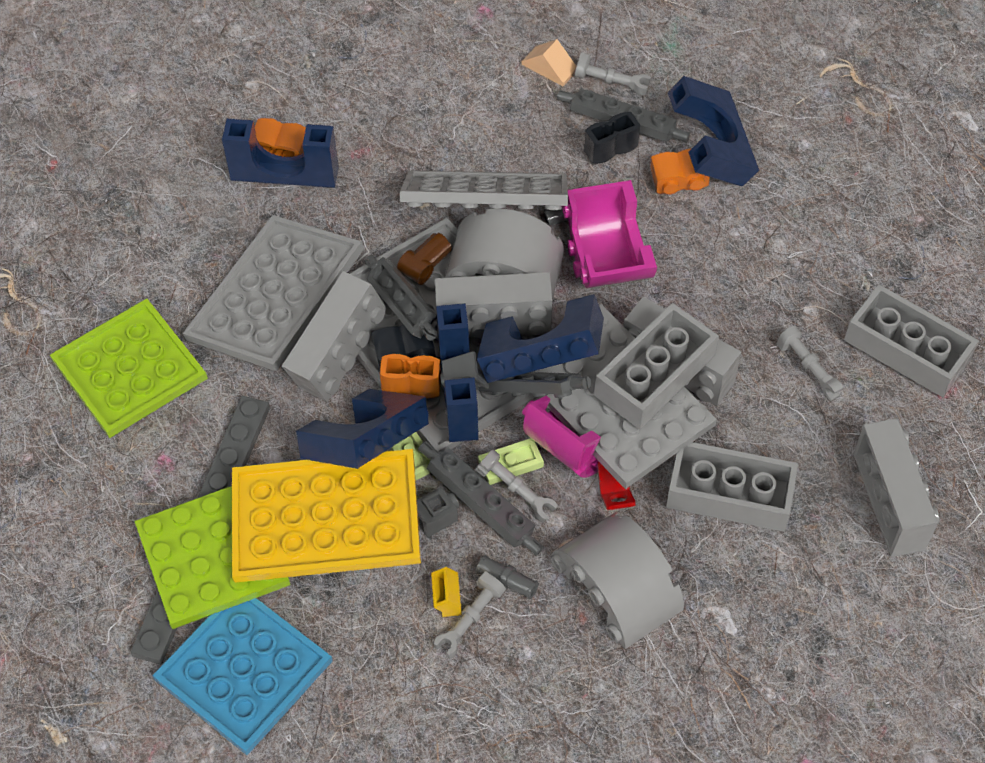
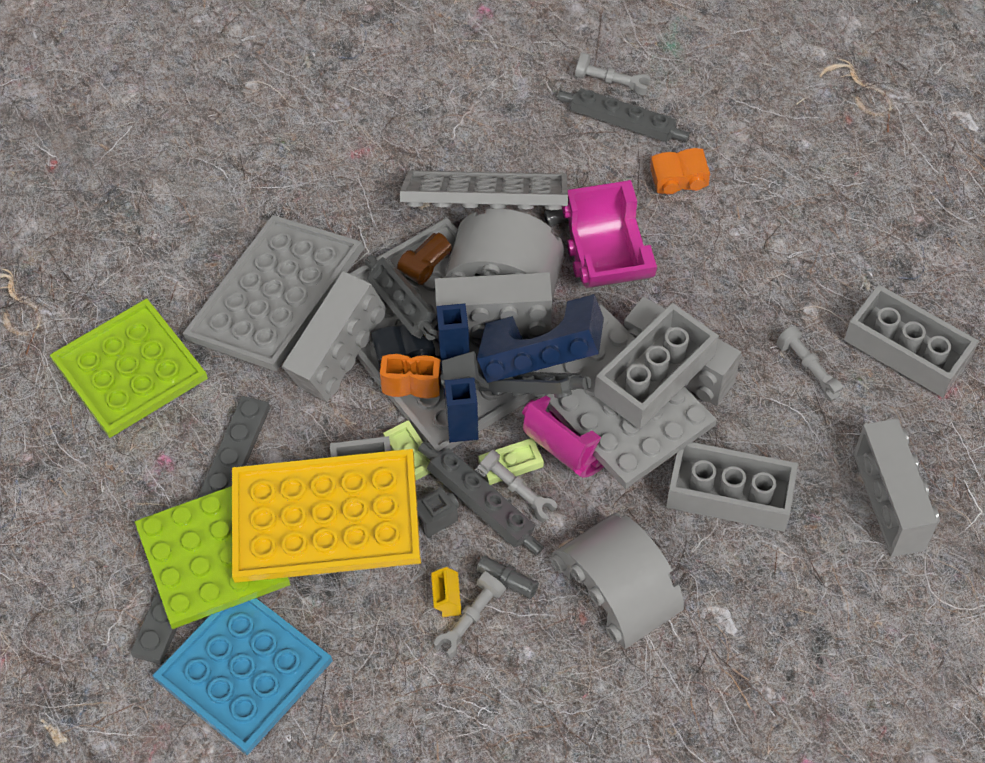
(252, 163): dark blue arch -> none
(279, 137): orange brick -> none
(380, 423): dark blue arch -> none
(551, 62): light nougat slope -> none
(611, 137): black brick -> none
(612, 489): red bracket -> none
(730, 154): dark blue arch -> none

